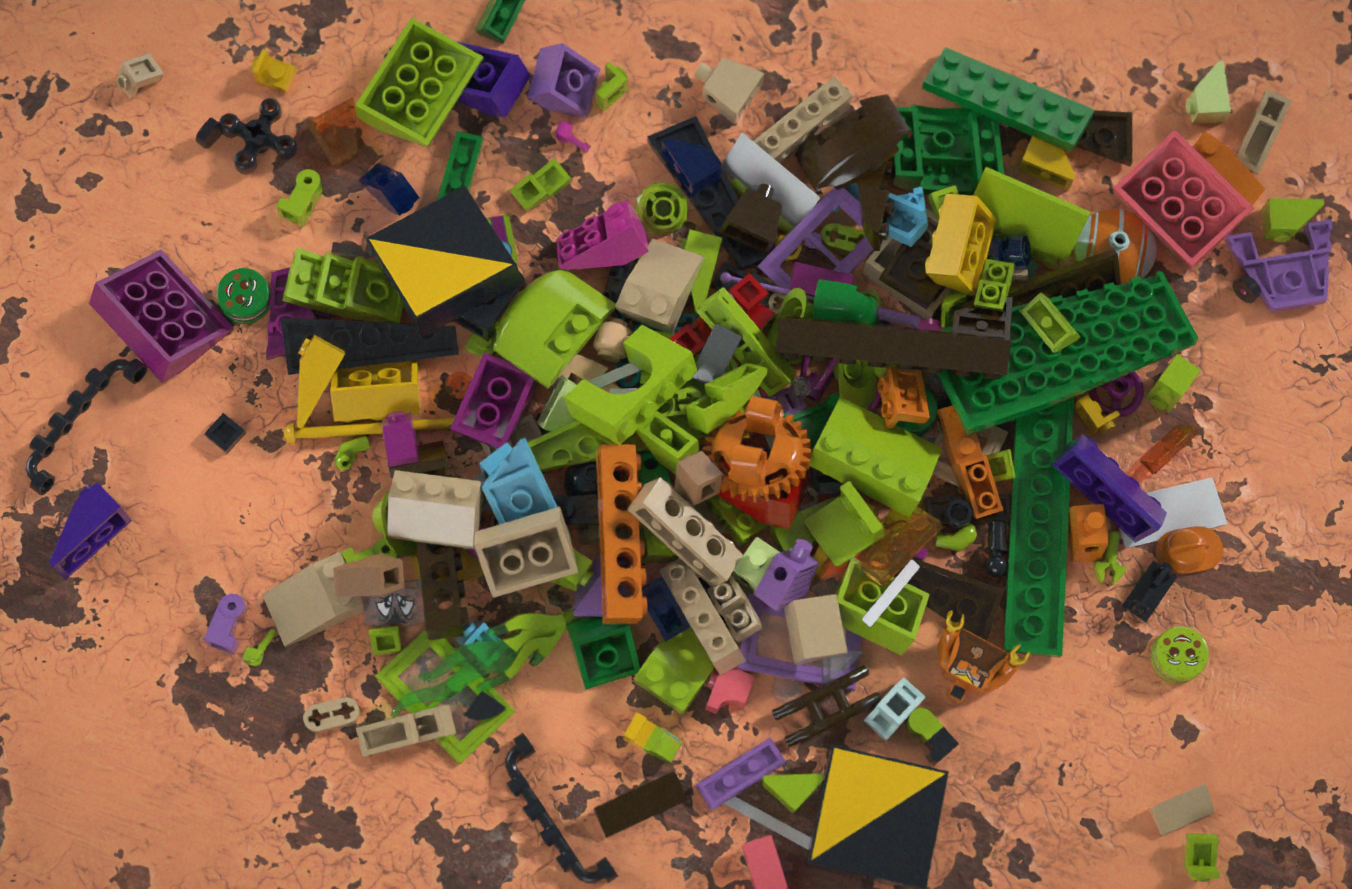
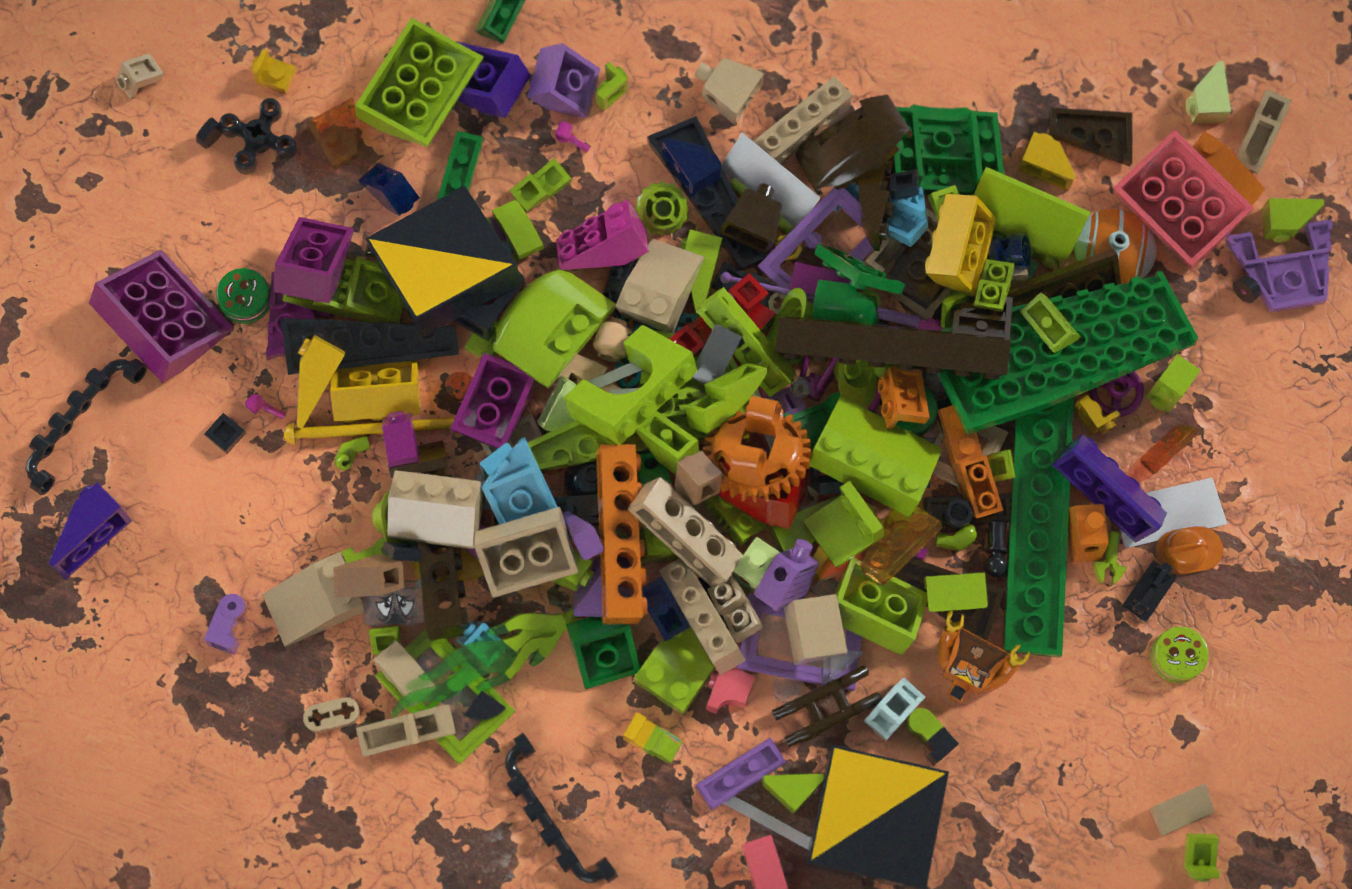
(255, 656): lime hand -> none
(256, 402): none -> dark pink hand
(302, 199): lime leg -> none
(312, 260): none -> magenta slope
(401, 669): none -> tan slope
(402, 551): none -> black tile
(518, 229): none -> lime slope
(583, 536): none -> medium lavender slope
(640, 804): dark brown slope -> none
(846, 237): lime beam -> none
(855, 270): none -> green wing
(890, 593): white sticker -> none
(904, 184): none -> black tile
(956, 592): none -> lime panel
(1008, 99): green plate -> none

